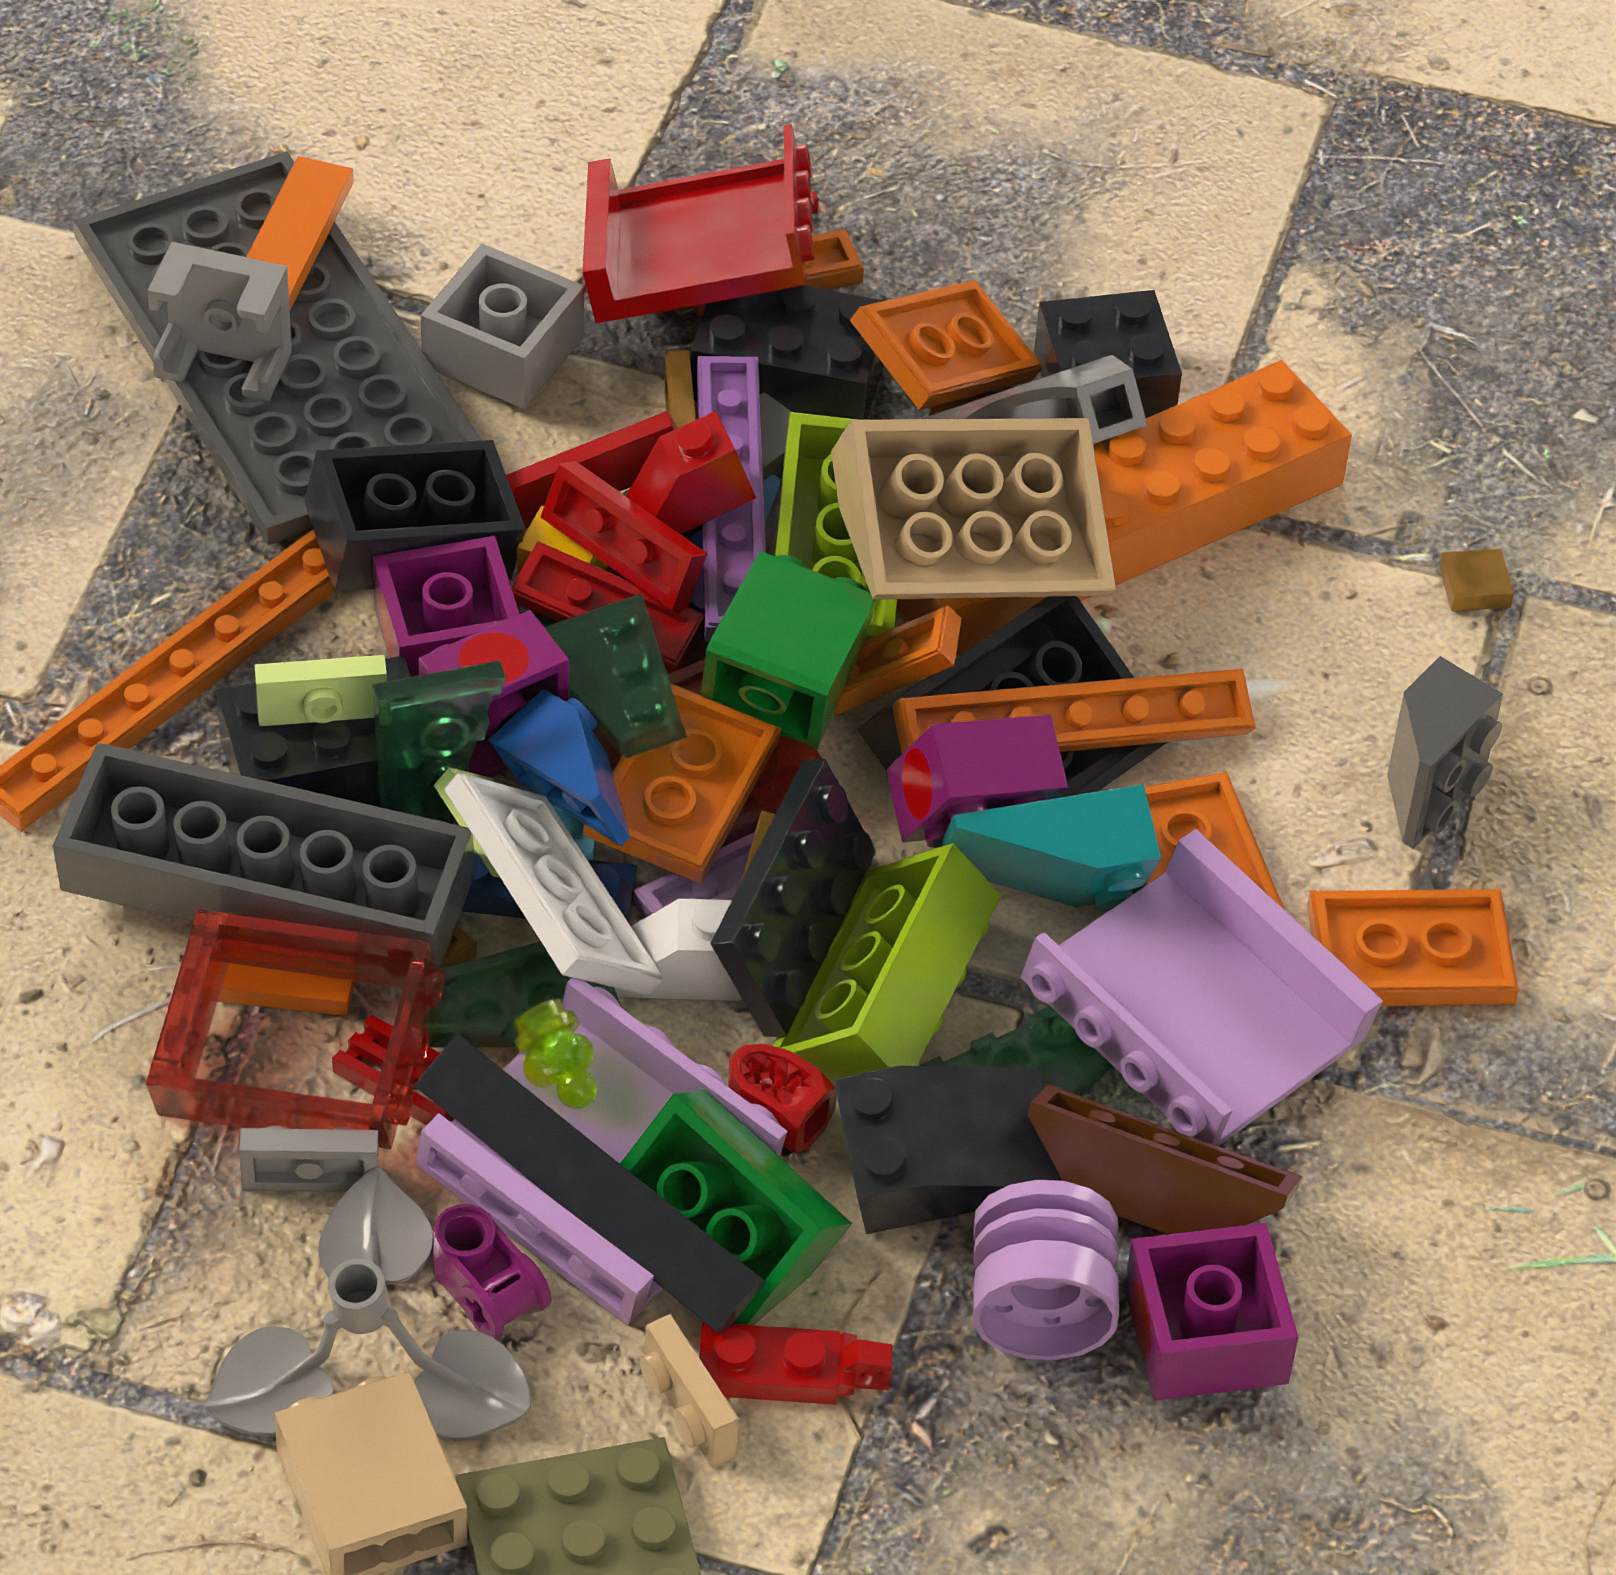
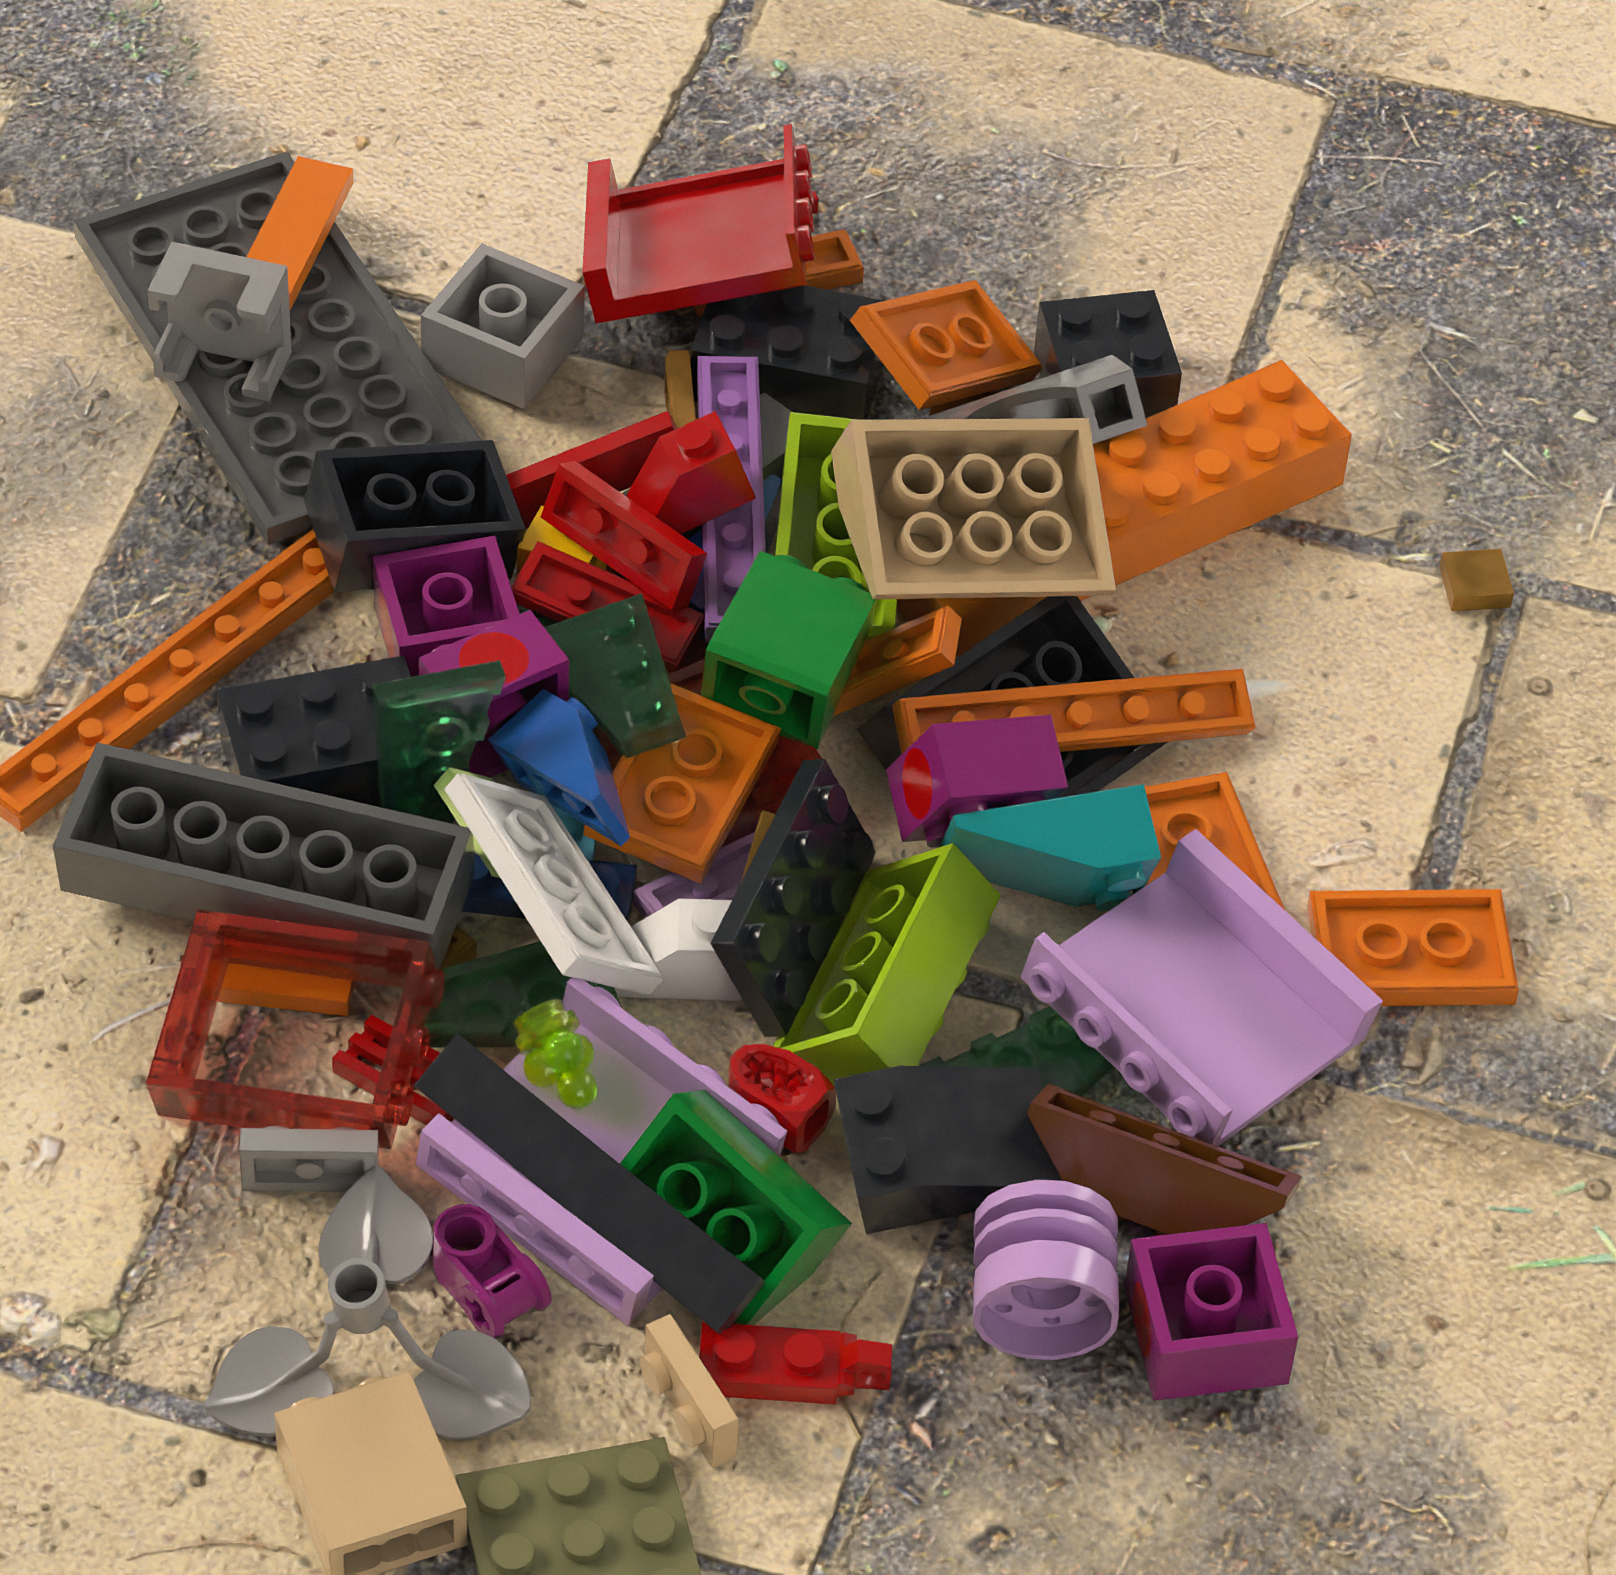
(317, 689): yellowish green plate -> none
(1441, 747): dark grey slope -> none

